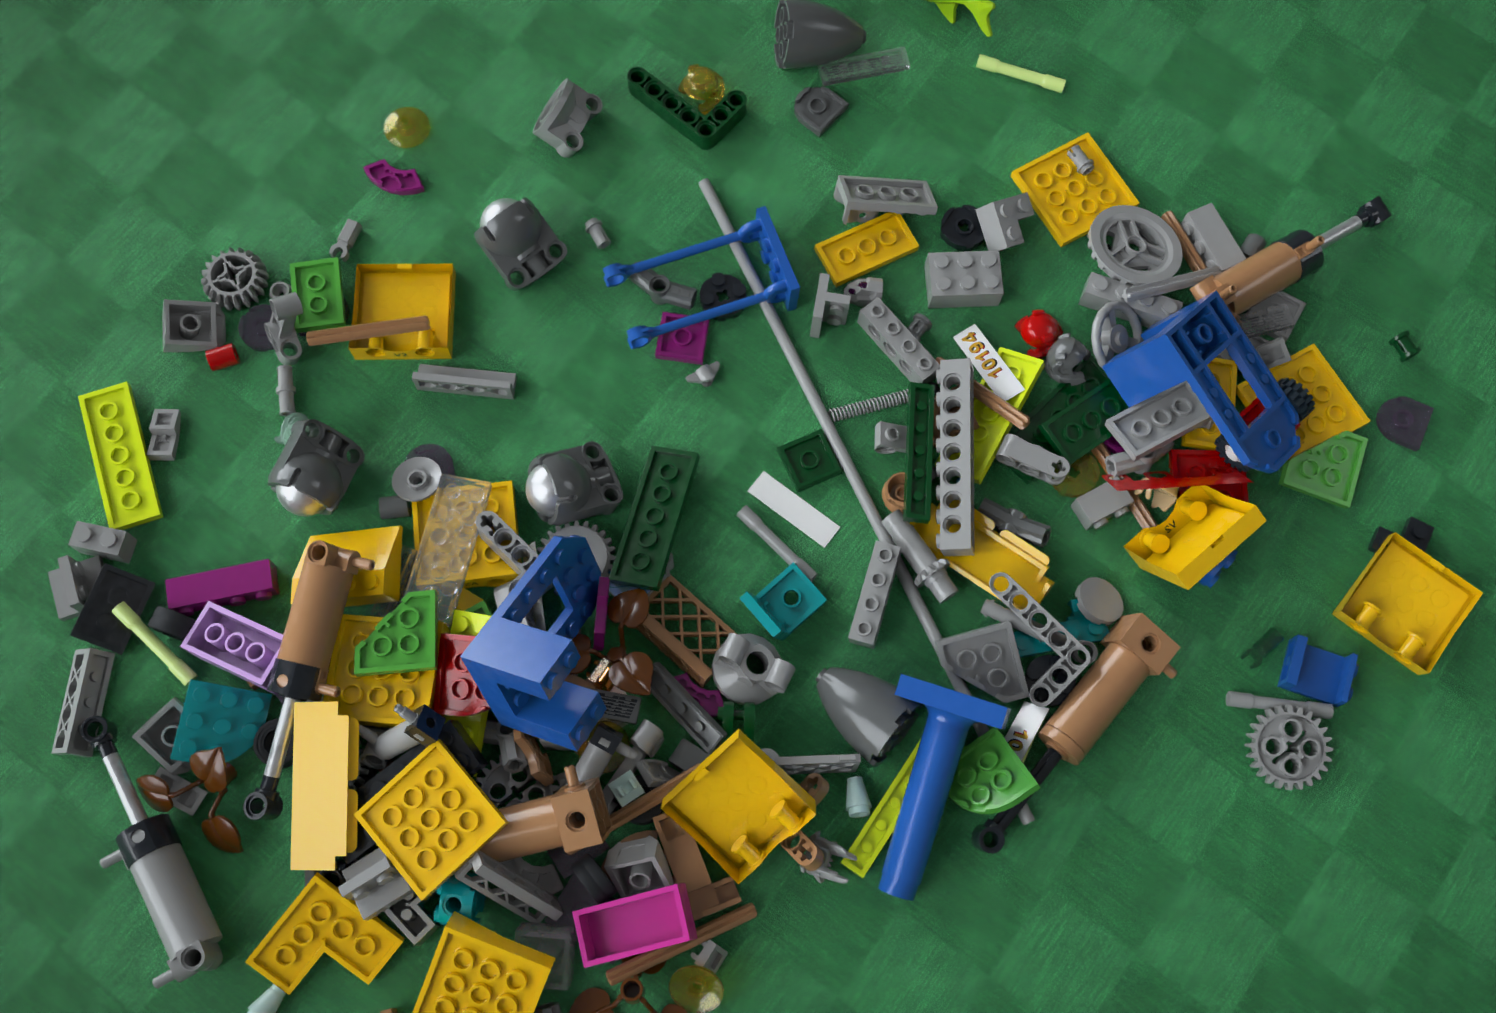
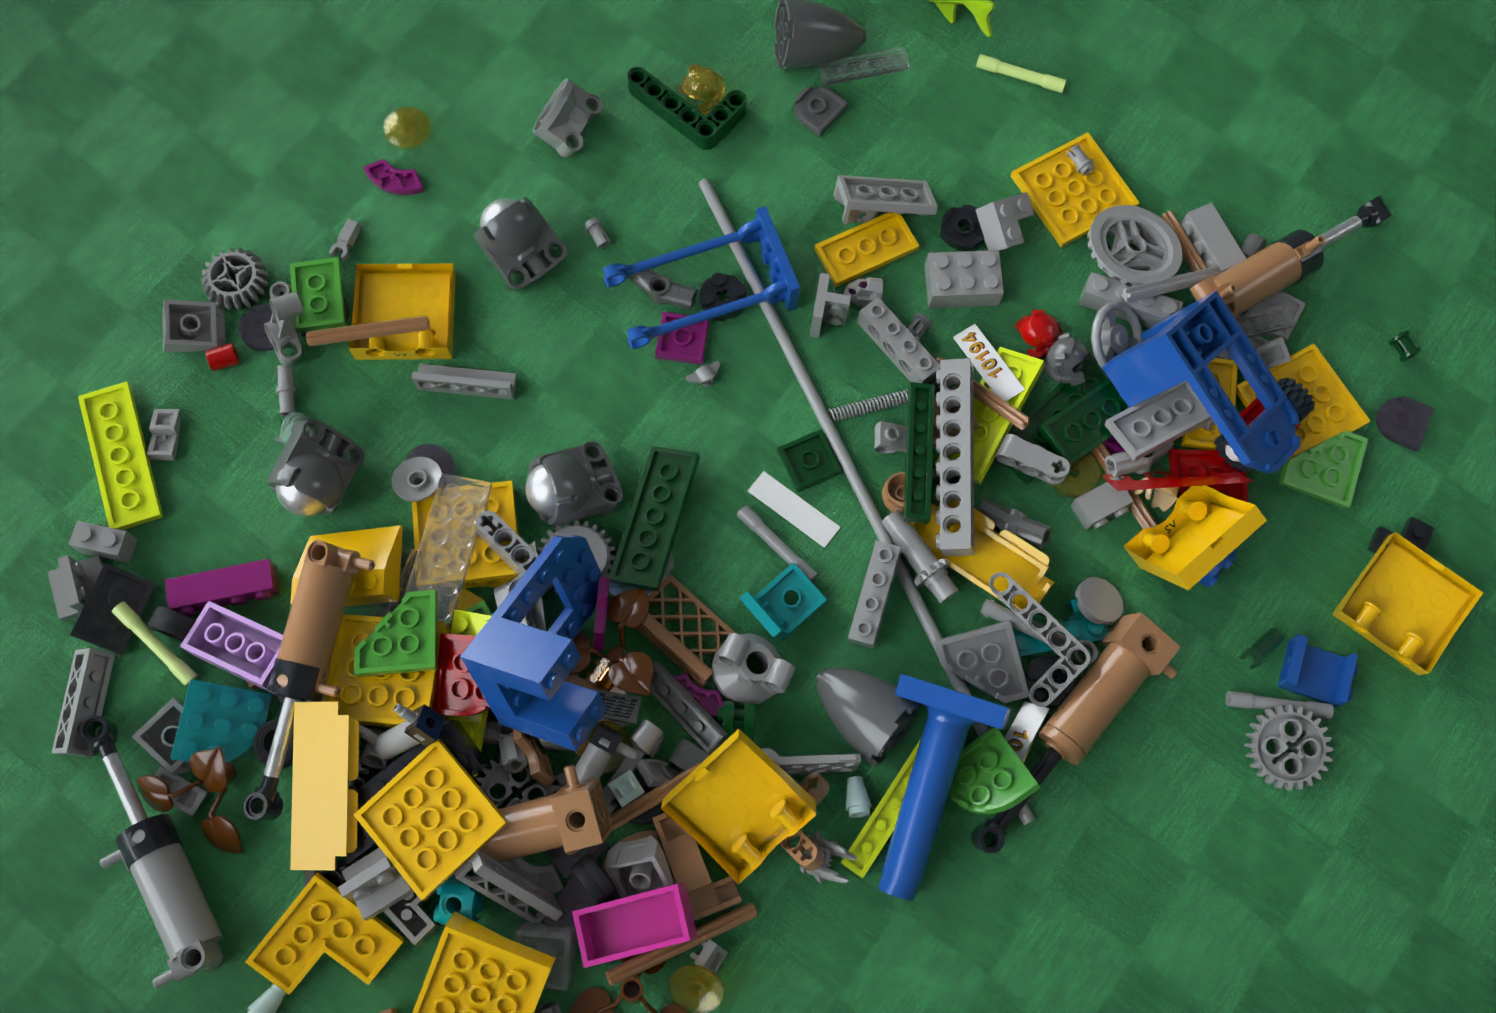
(394, 507): dark grey piece -> none

